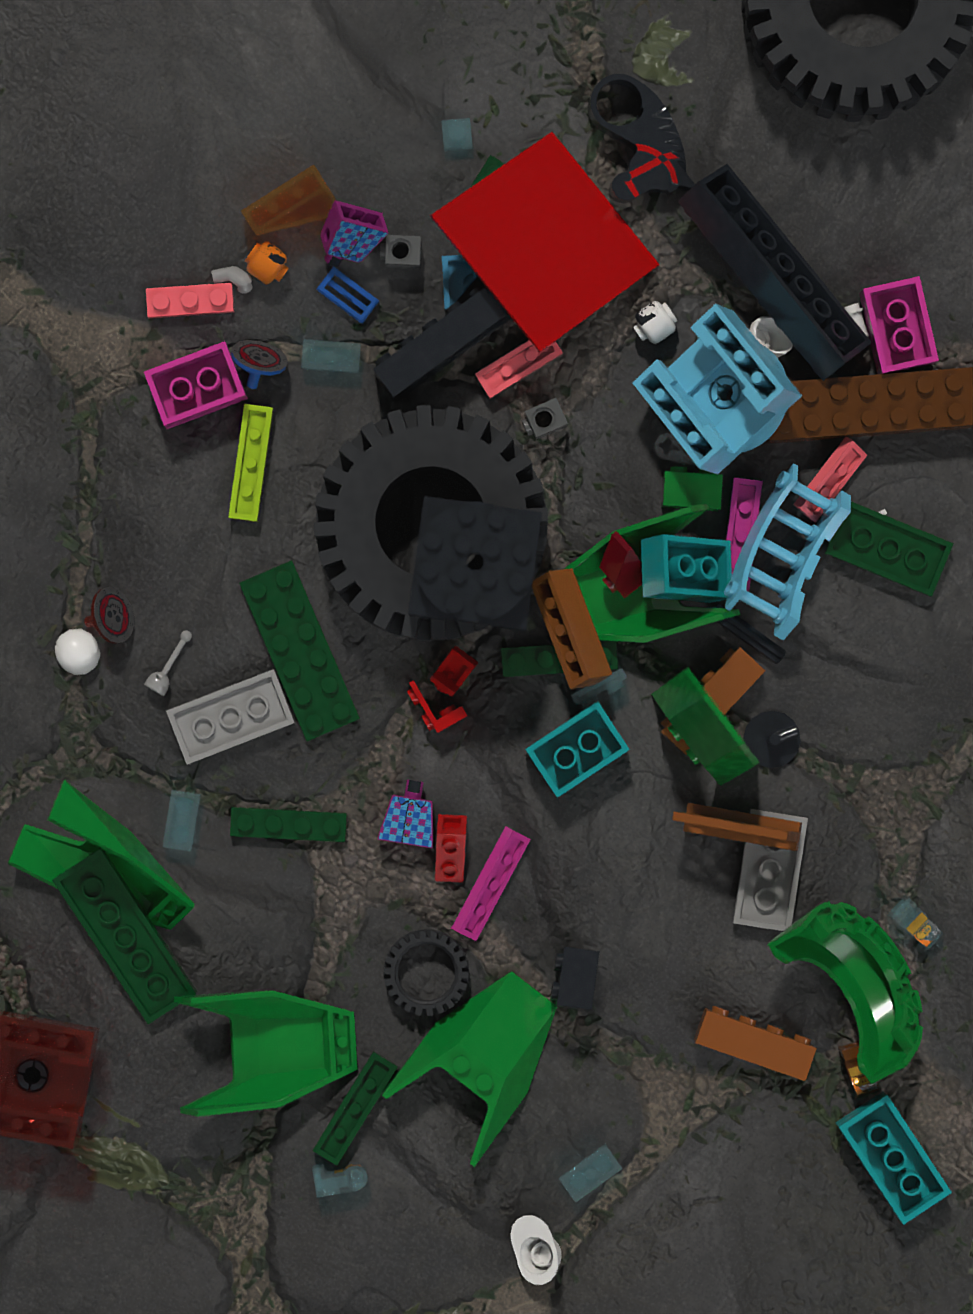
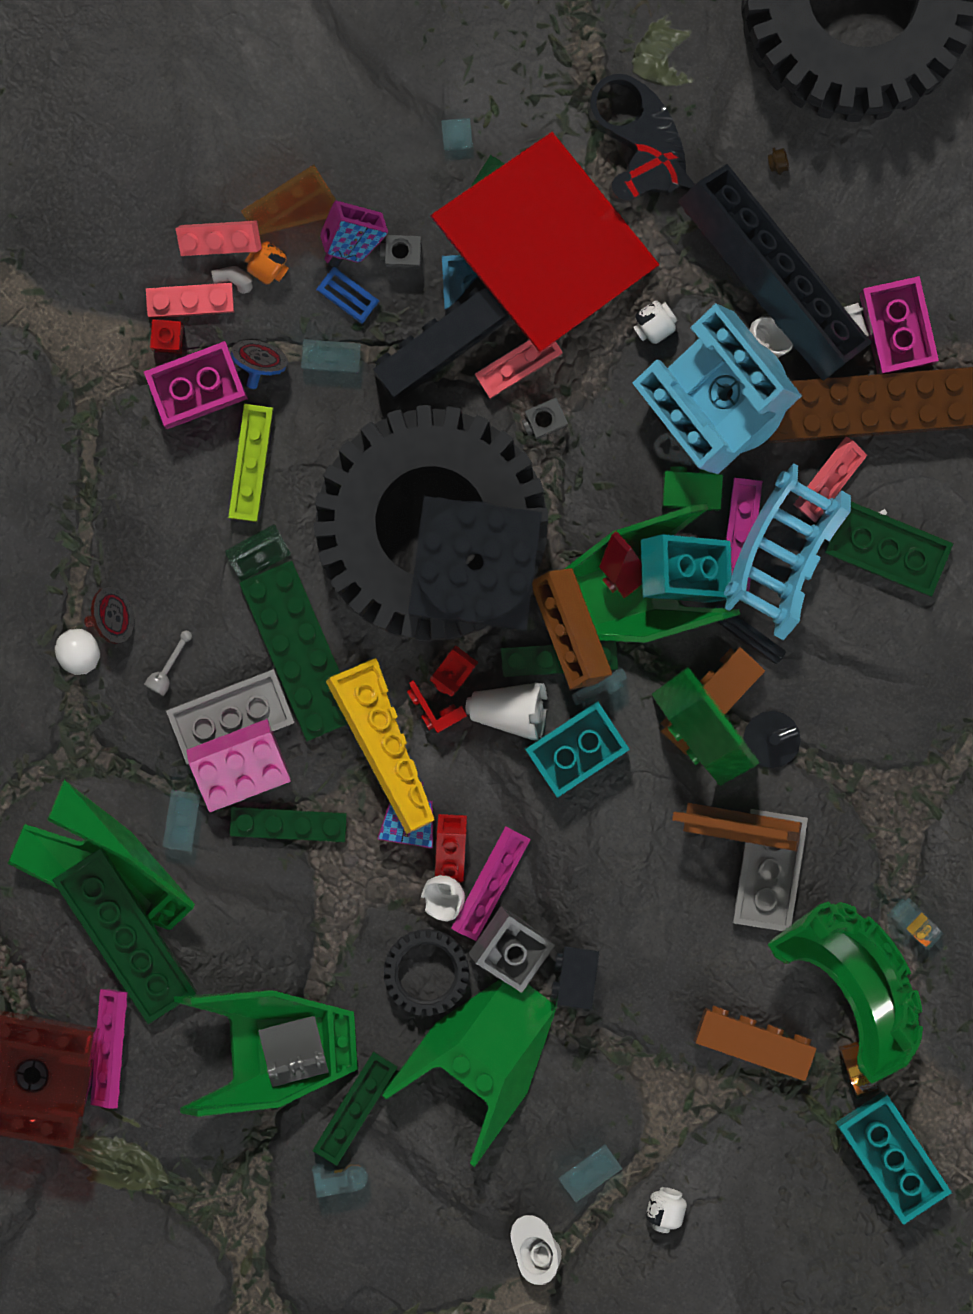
(109, 1048): none -> dark pink plate
(167, 336): none -> red brick
(218, 238): none -> coral plate
(238, 765): none -> dark pink brick
(257, 552): none -> clear green slope
(293, 1051): none -> dark grey hinge
(366, 707): none -> yellow wing
(443, 898): none -> white hair
(511, 709): none -> white cone
(511, 949): none -> dark grey slope
(666, 1209): none -> white head
(778, 161): none -> dark brown plate

